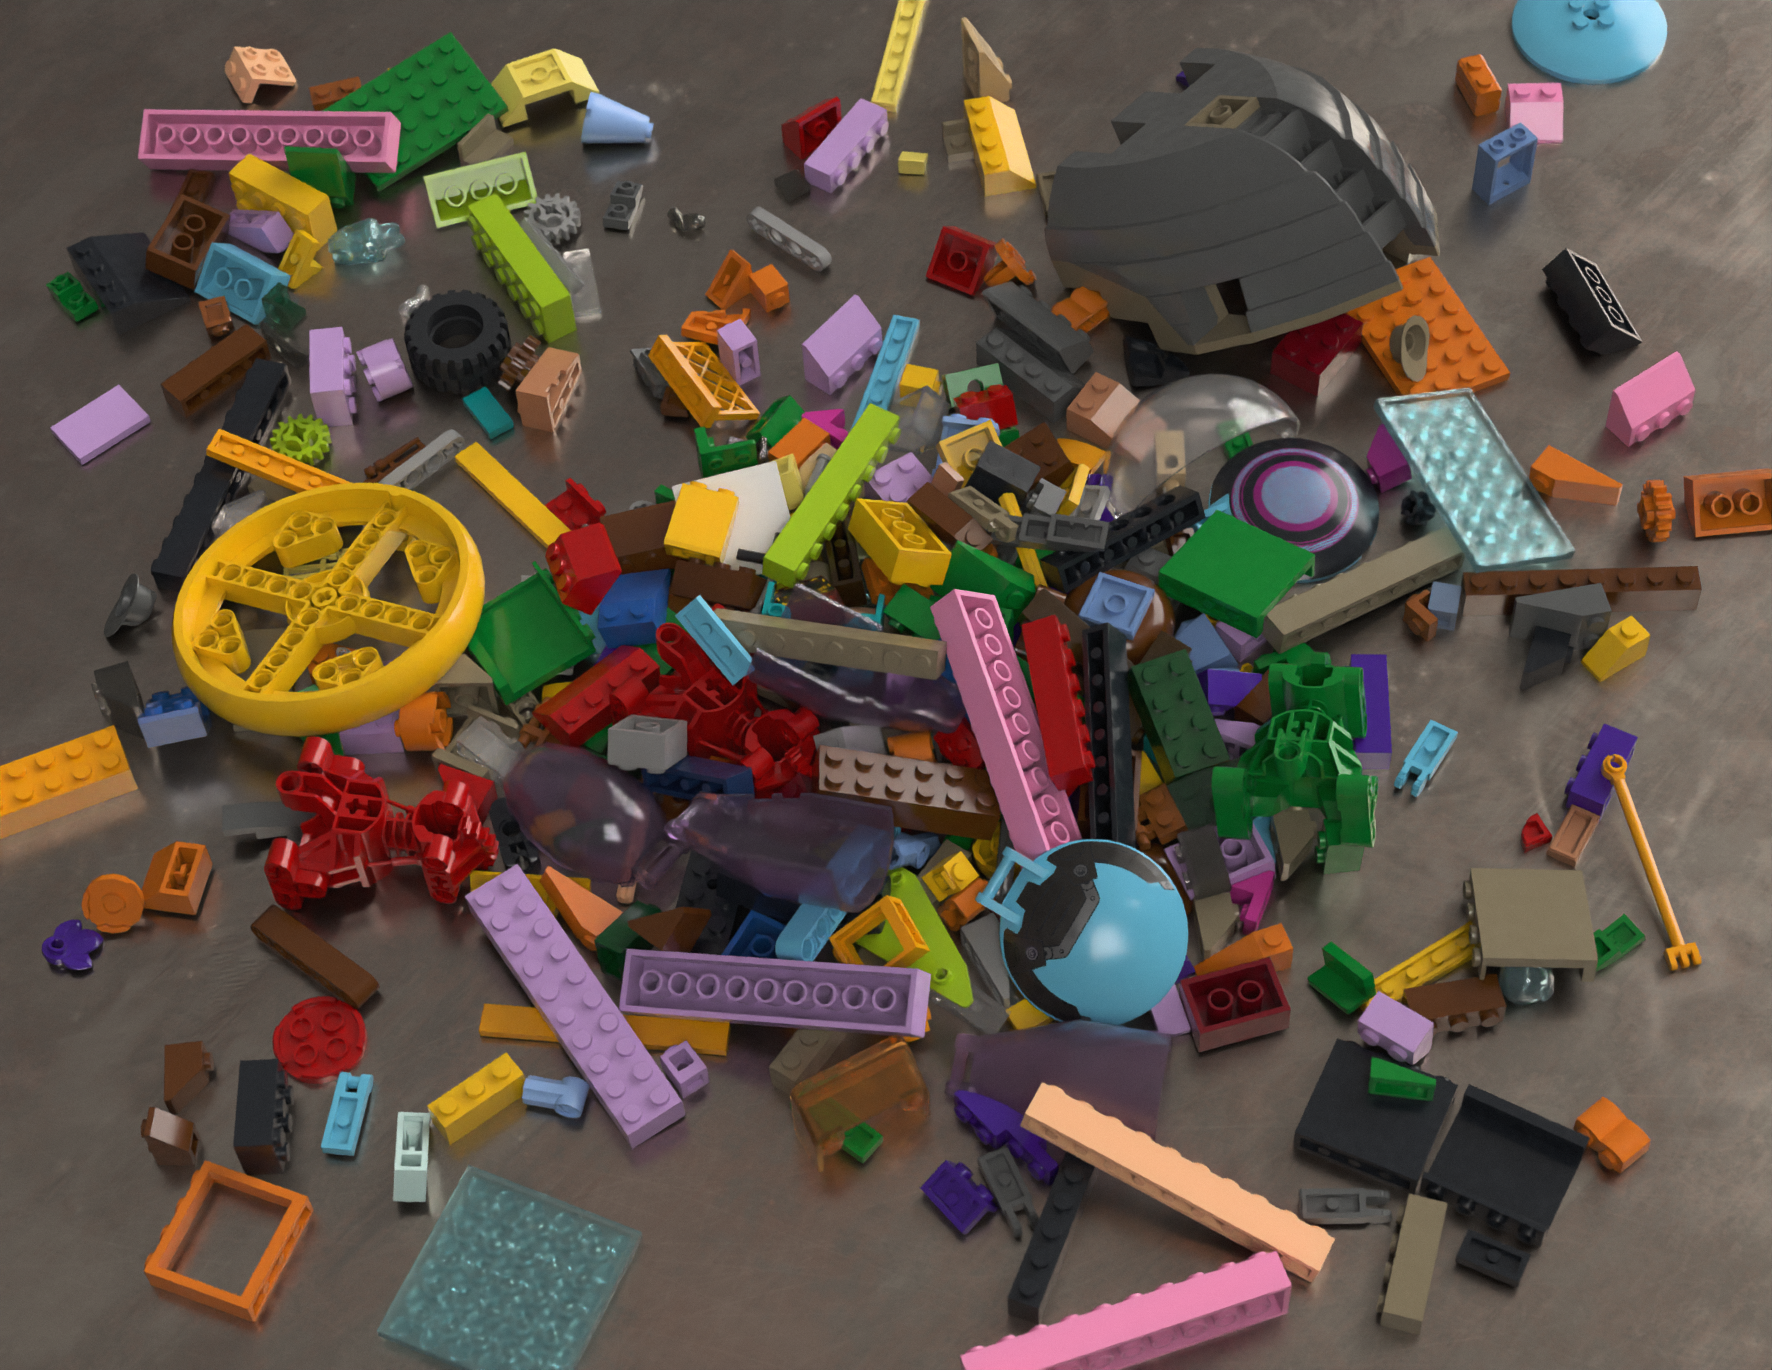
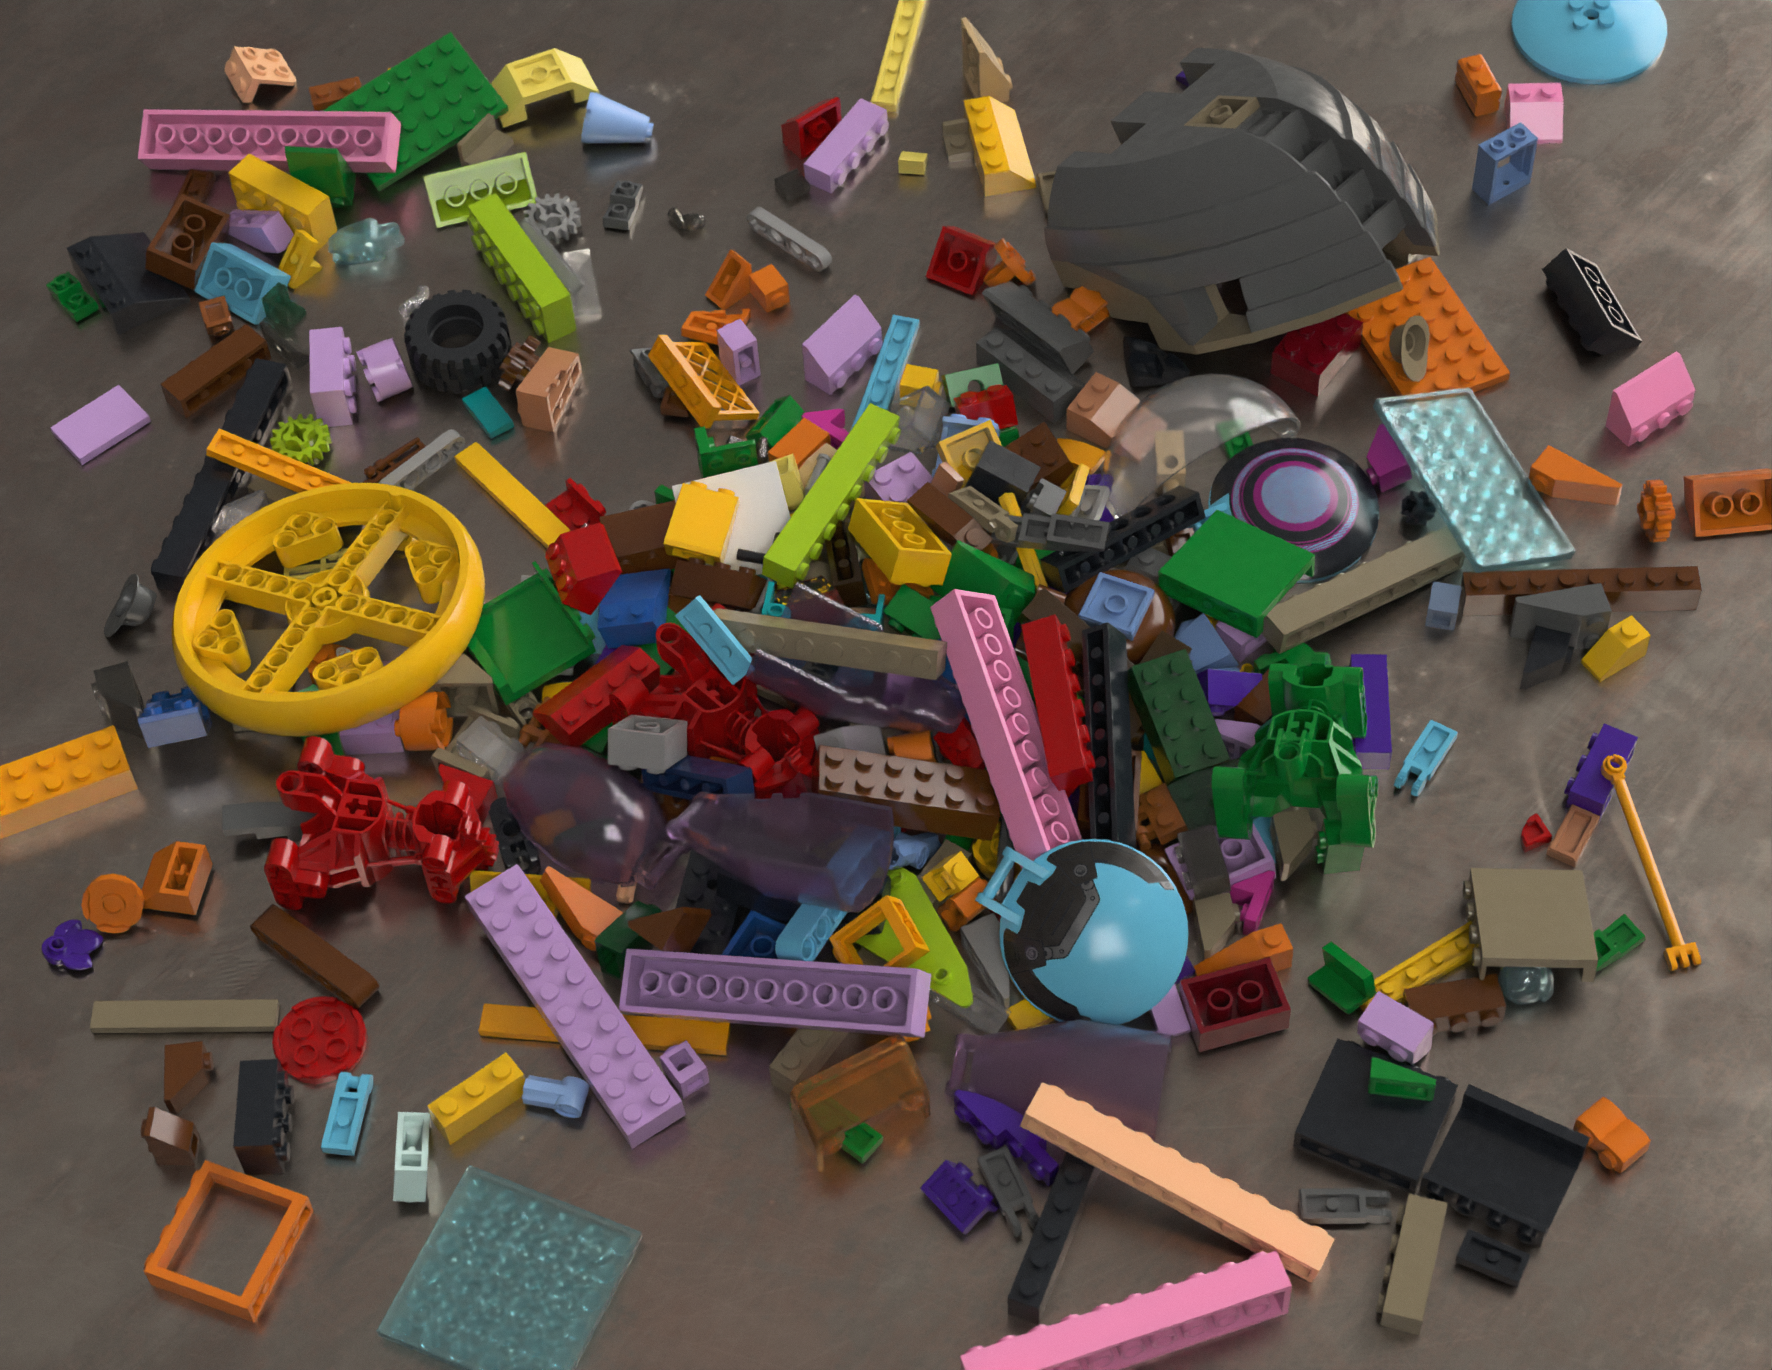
(185, 1016): none -> dark tan tile
(1418, 616): dark orange bracket -> none

